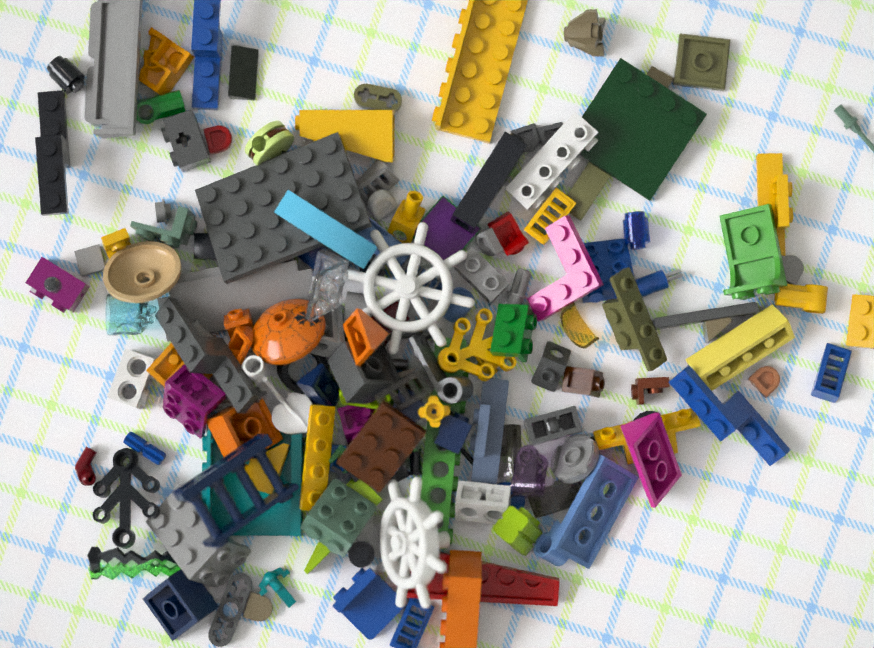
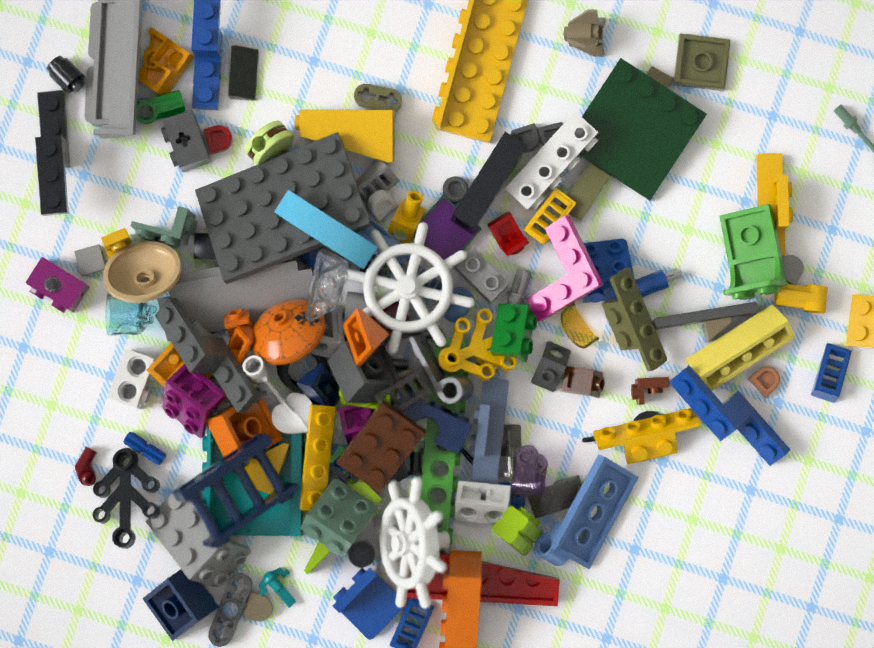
(96, 569): piece -> none
(163, 211): light grey plate -> none
(426, 411): yellow plate -> none
(455, 189): none -> dark grey tile
(488, 242): light grey tile -> none
(552, 425): dark grey brick -> none
(574, 458): light grey tile -> none
(636, 230): clear blue brick -> none
(652, 456): dark pink slope -> none

